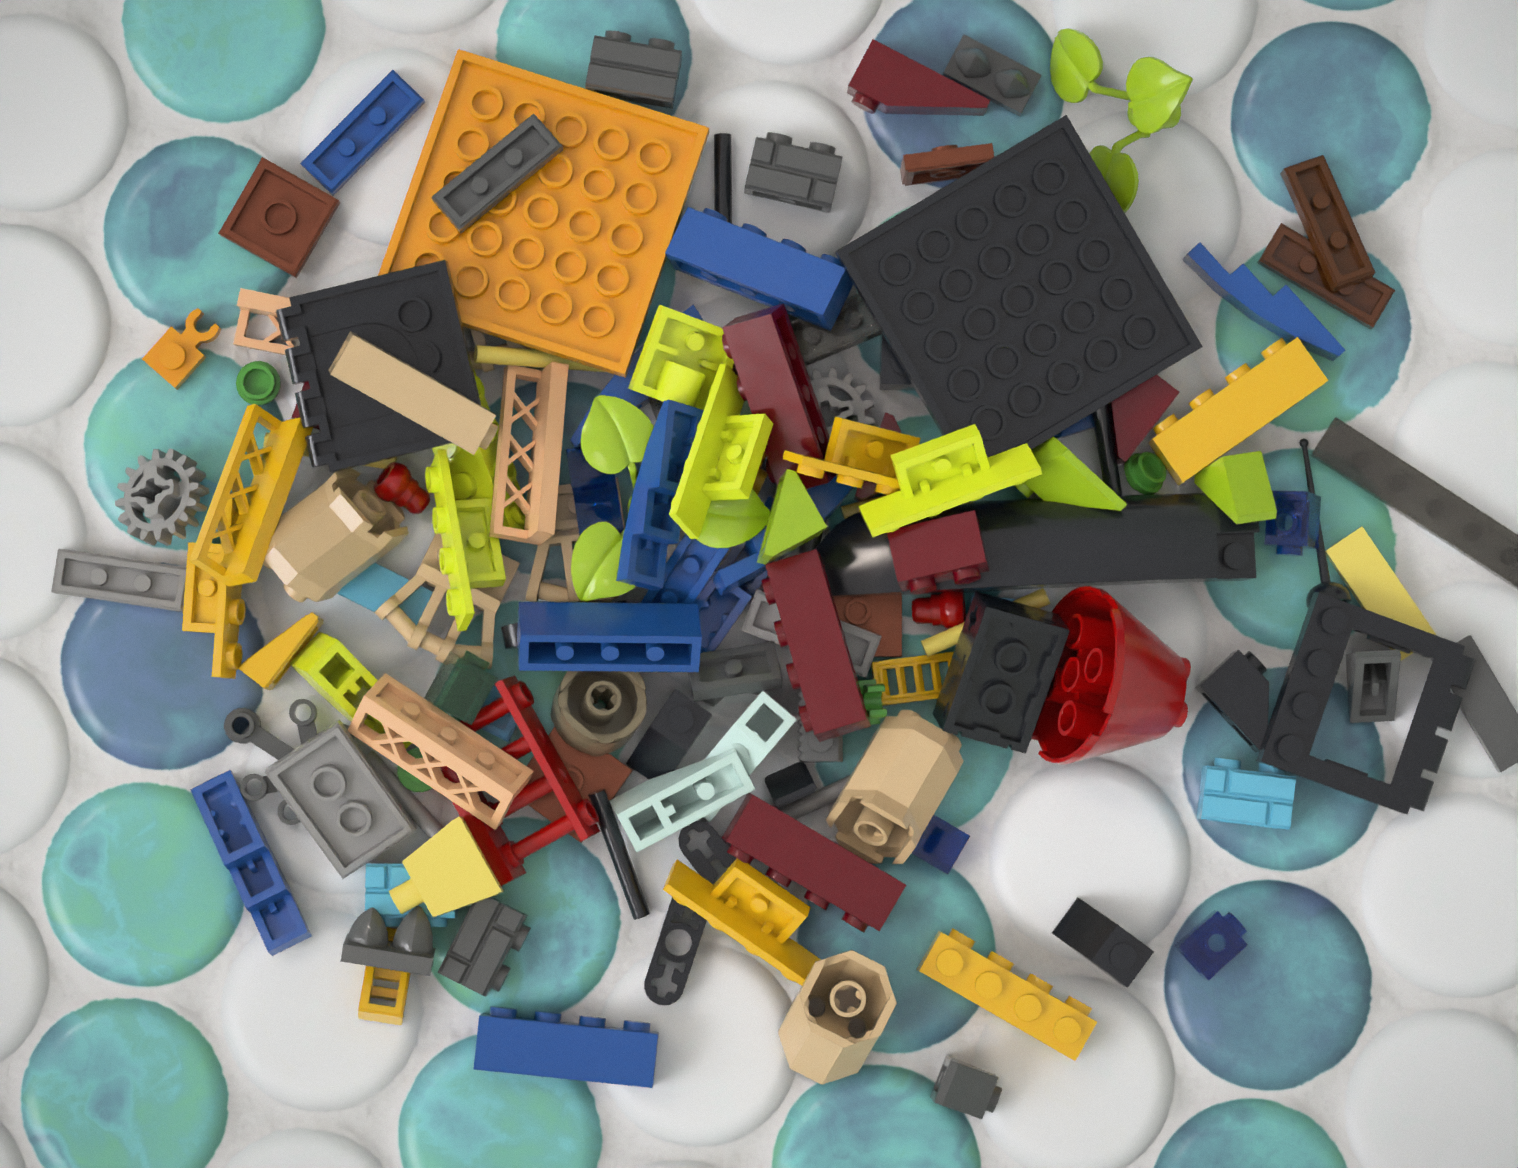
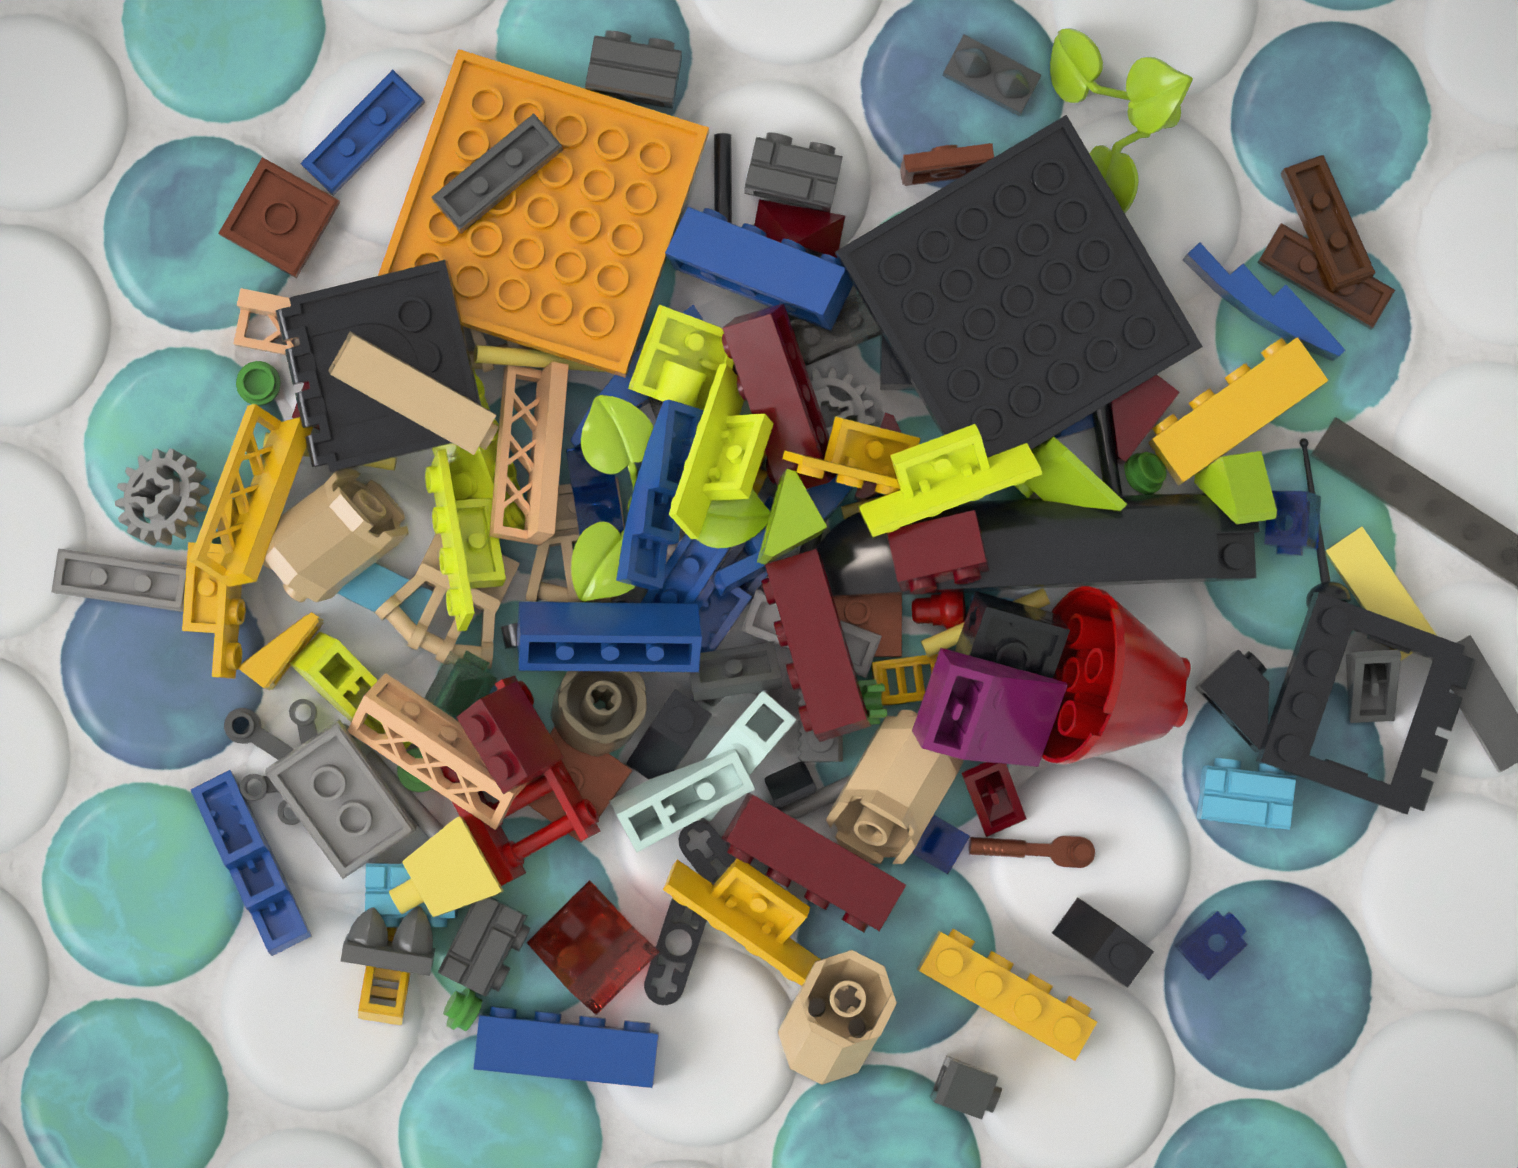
(176, 354): light orange plate -> none
(399, 487): red piece -> none
(462, 1009): none -> bright green plate
(510, 737): none -> dark red brick
(592, 947): none -> clear red slope
(619, 854): black bar -> none
(813, 229): none -> dark red slope
(903, 86): dark red slope -> none
(987, 711): none -> magenta slope
(993, 796): none -> dark red slope
(1063, 851): none -> copper piece

